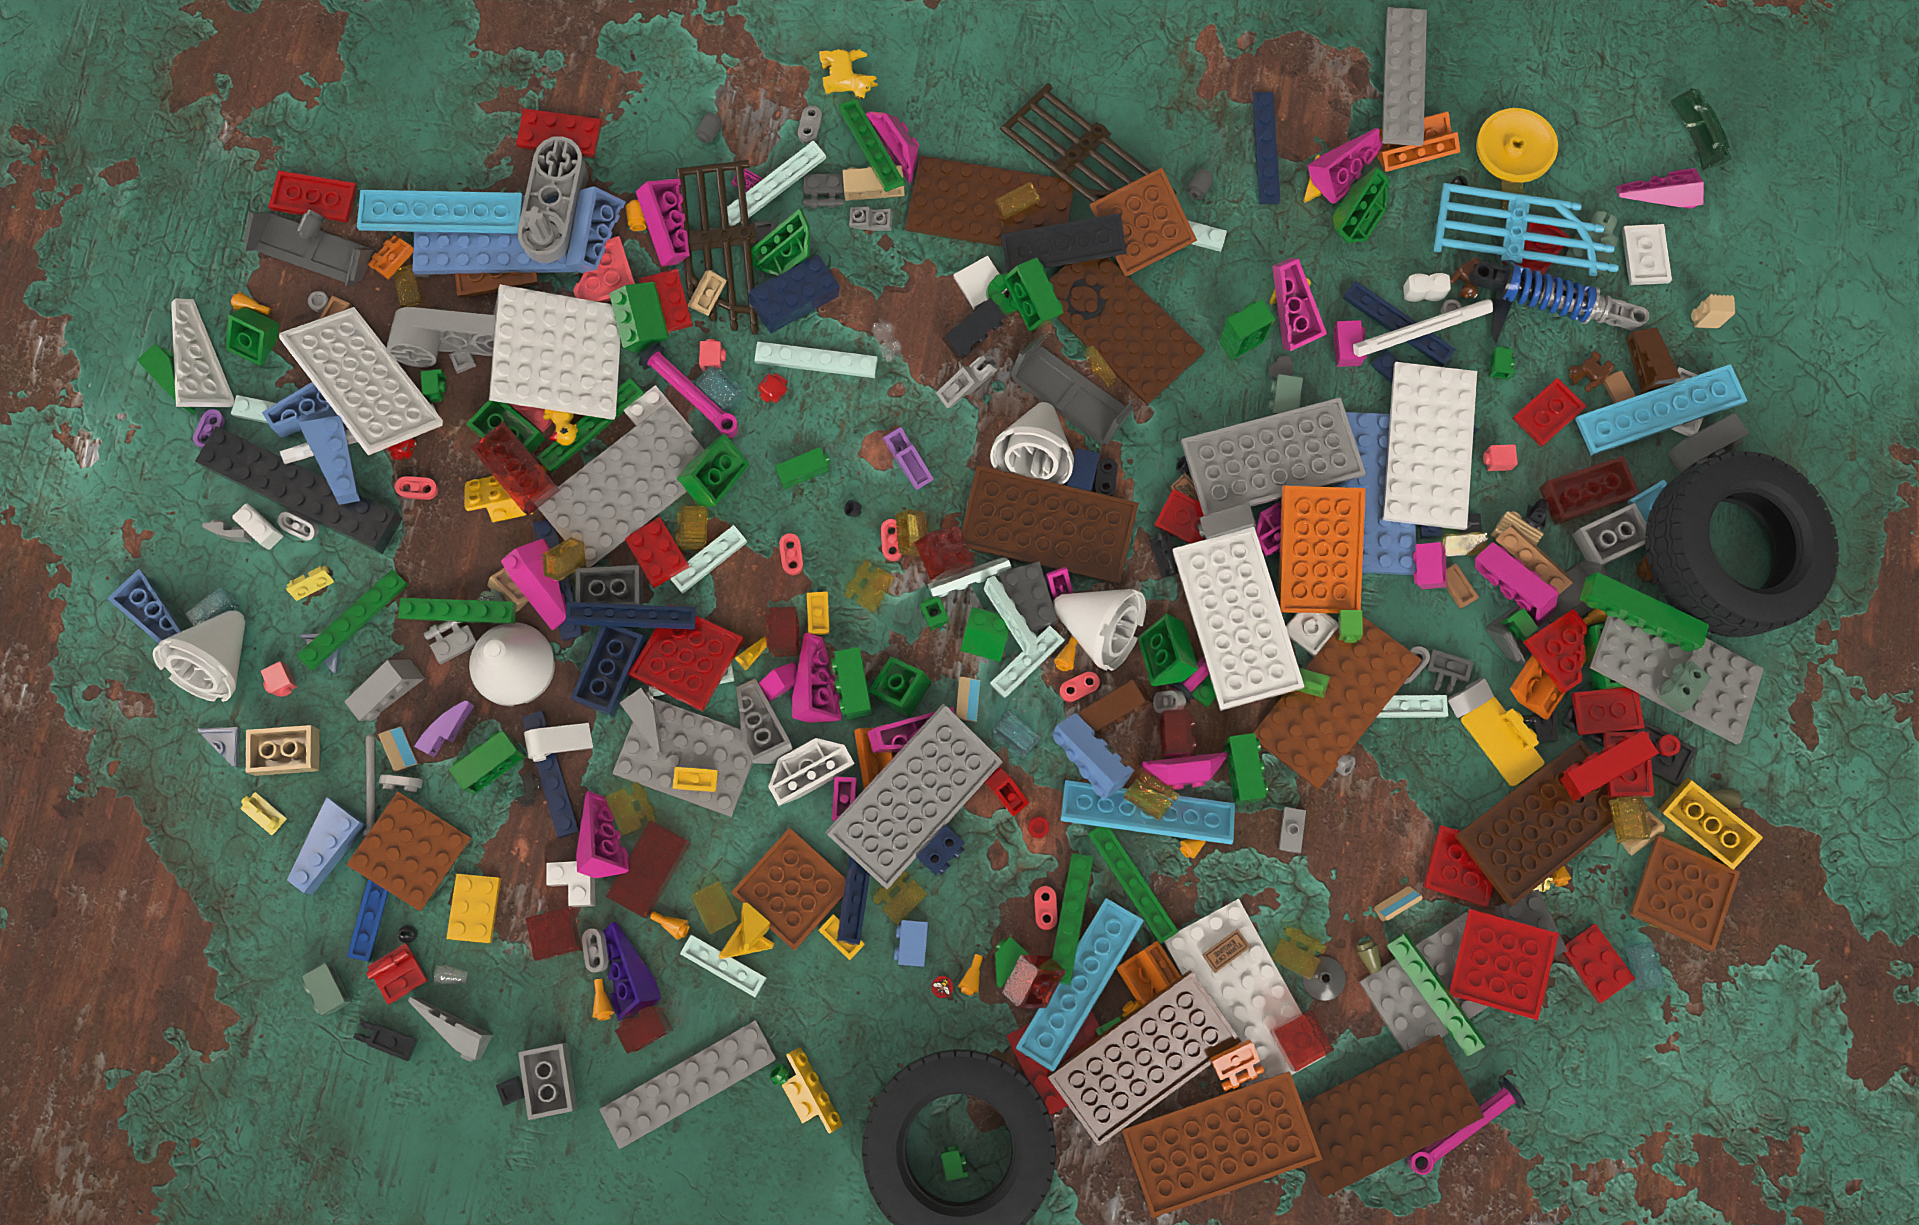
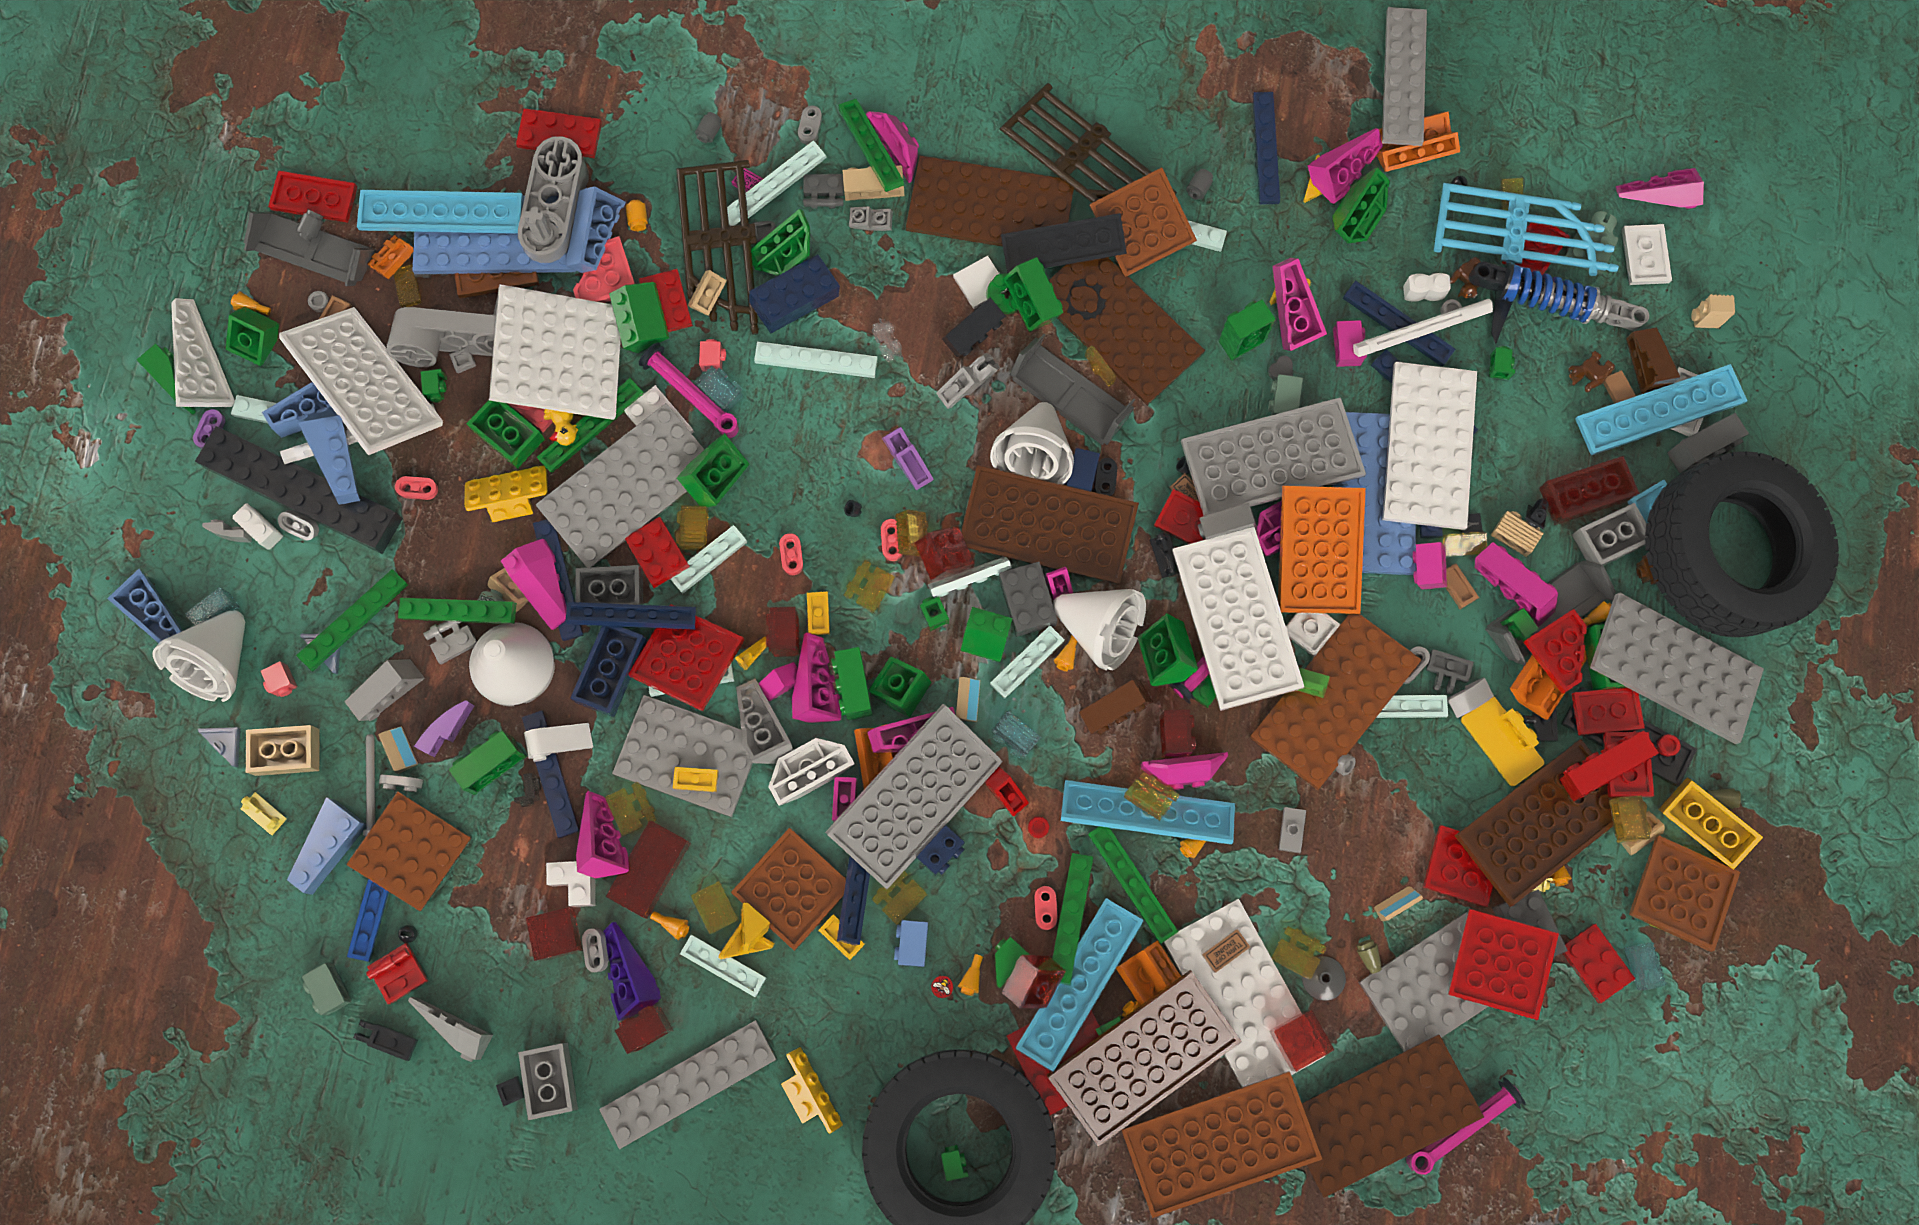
(305, 586): light yellow hinge -> none
(403, 450): red head -> none
(450, 975): clear cone -> none
(473, 908): yellow plate -> none
(515, 468): clear red brick -> none
(564, 559): clear yellow brick -> none
(602, 1006): light orange cone -> none
(644, 715): light grey slope -> none
(665, 220): dark pink wedge -> none
(772, 388): red head -> none
(779, 1074): green plate -> none
(803, 467): green brick -> none
(842, 75): yellow animal -> none
(1012, 618): light aqua plate -> none
(1017, 200): clear yellow plate -> none
(1080, 687): coral plate -> none
(1091, 756): medium blue wedge -> none
(1169, 701): light grey plate -> none
(1234, 1060): plate -> none
(1245, 769): green brick -> none
(1350, 625): bright green brick -> none
(1436, 994): plate -> none
(1500, 457): coral brick -> none
(1517, 145): yellow dish -> none
(1533, 558): medium nougat plate -> none
(1549, 412): red plate -> none
(1644, 612): green brick -> none
(1684, 686): sand green brick -> none
(1703, 127): clear green windscreen -> none

